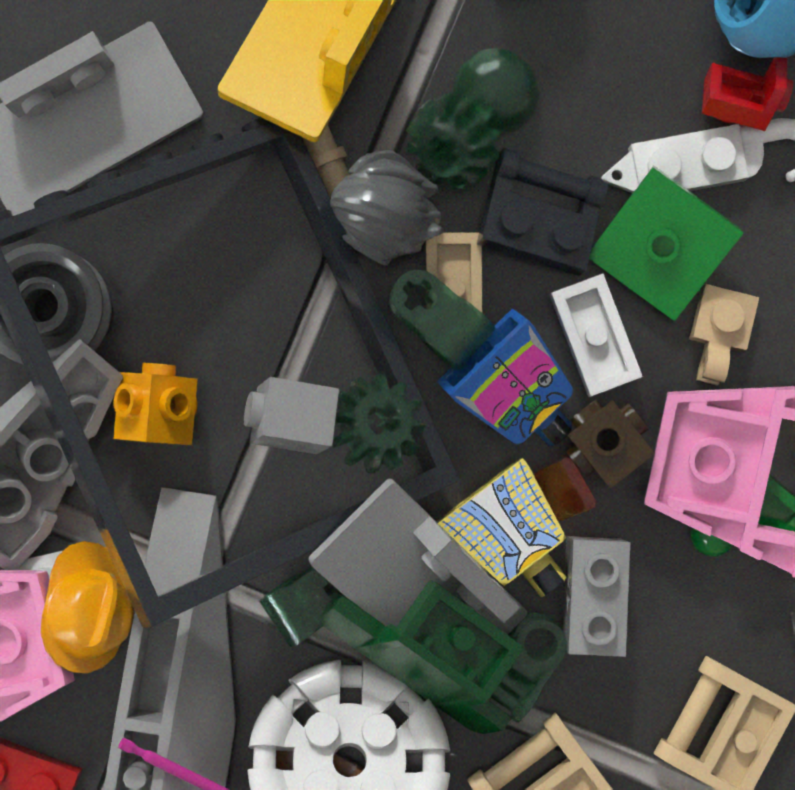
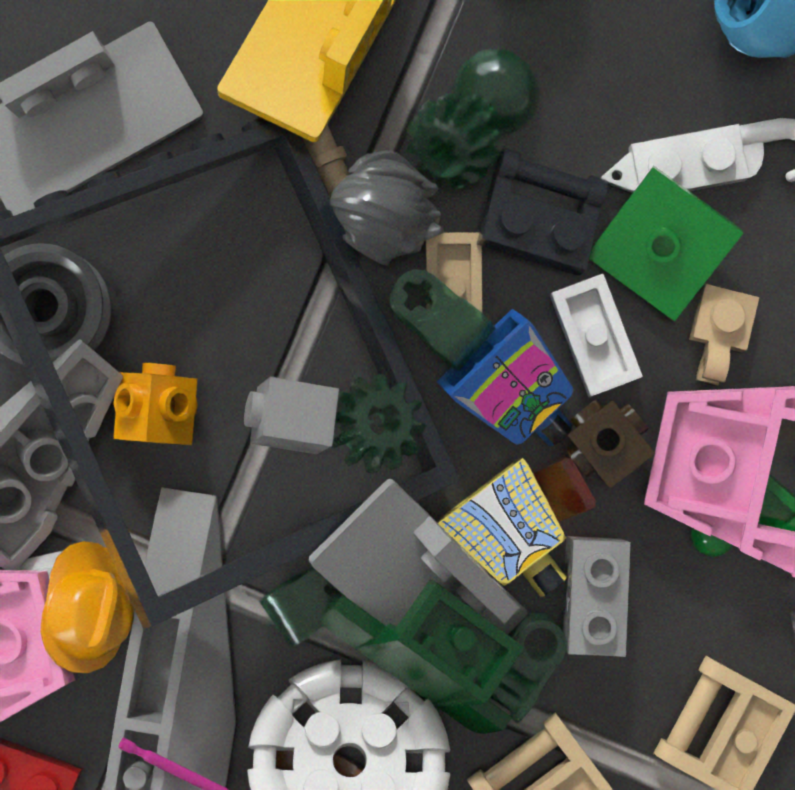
(746, 97): red bracket -> none

